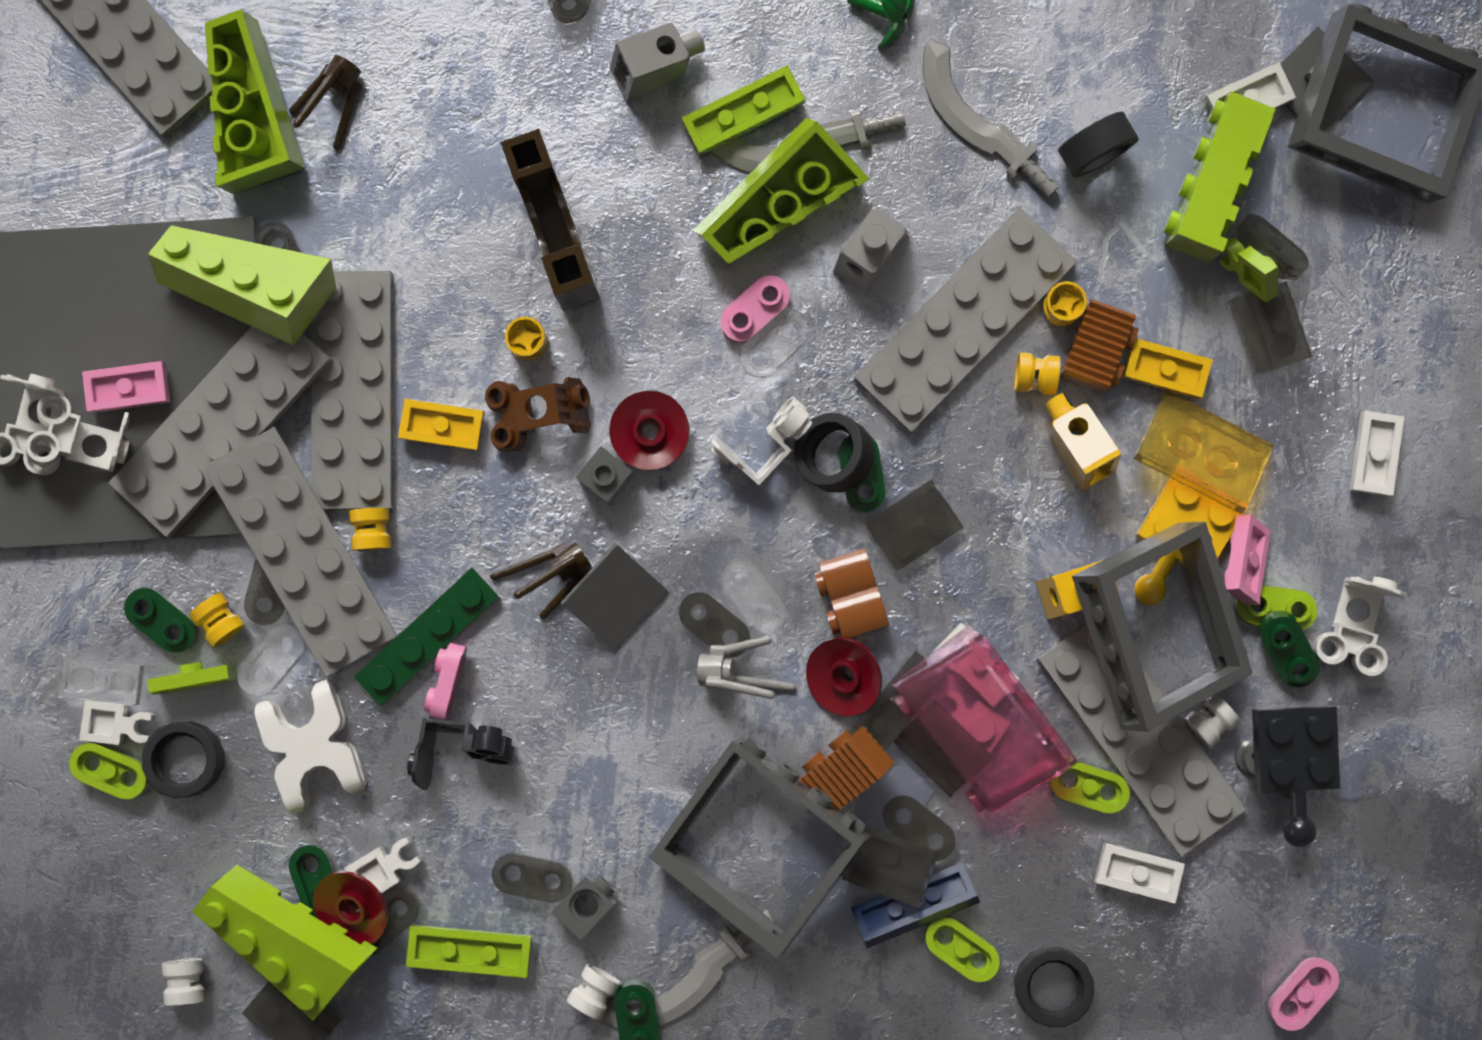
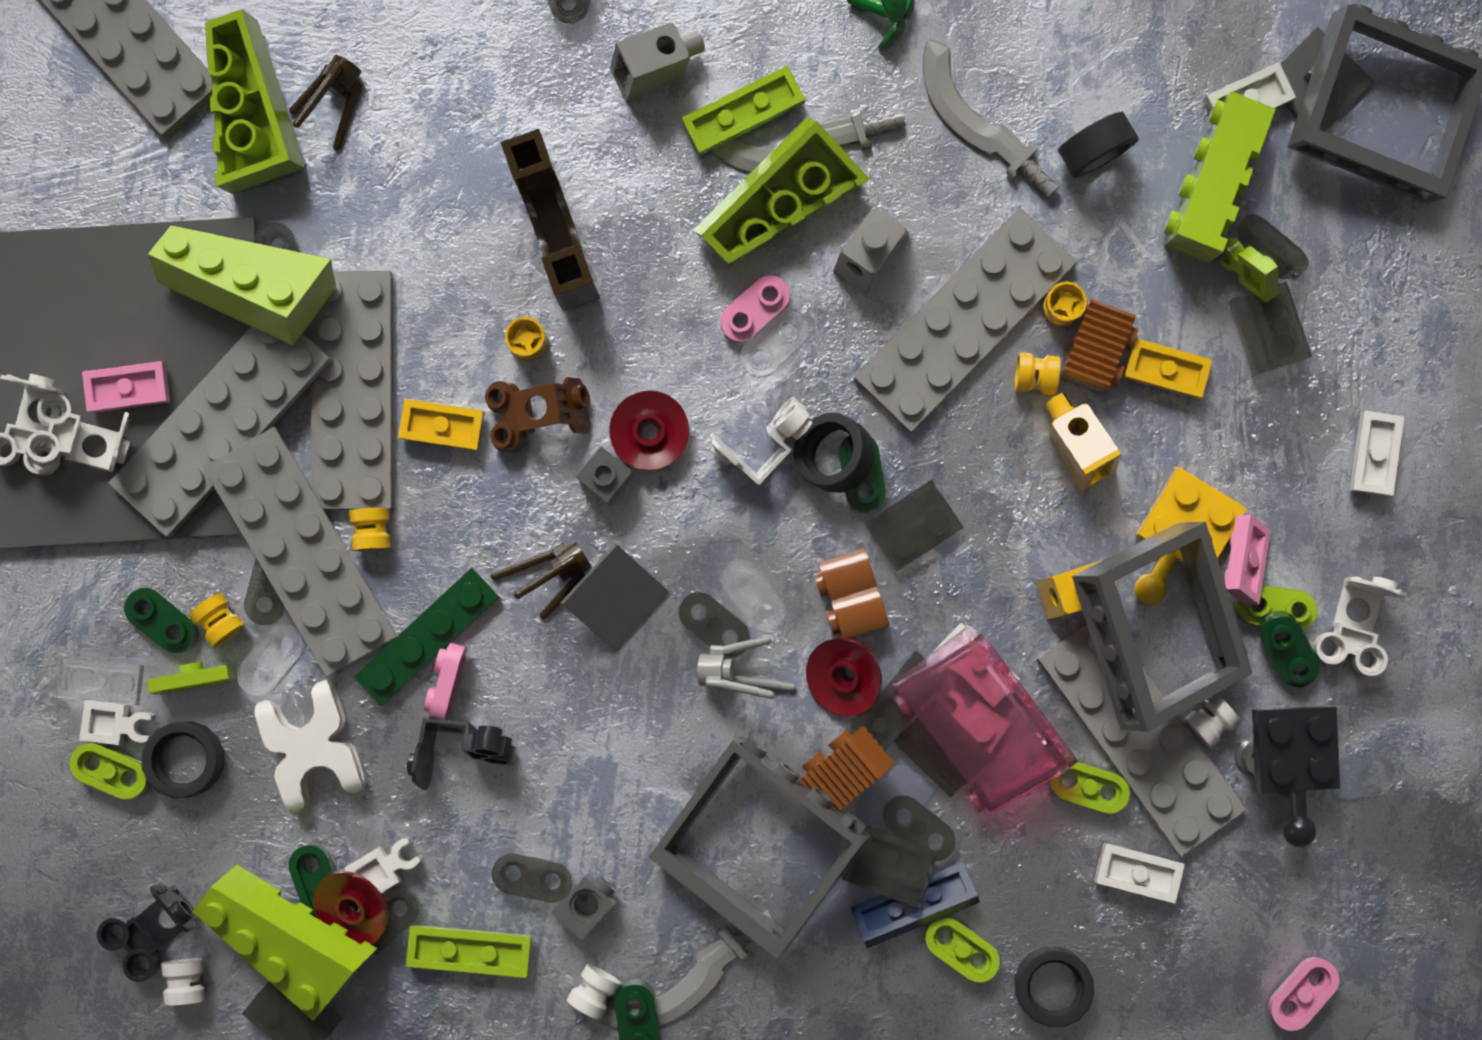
(144, 932): none -> black piece
(1203, 452): clear yellow tile -> none

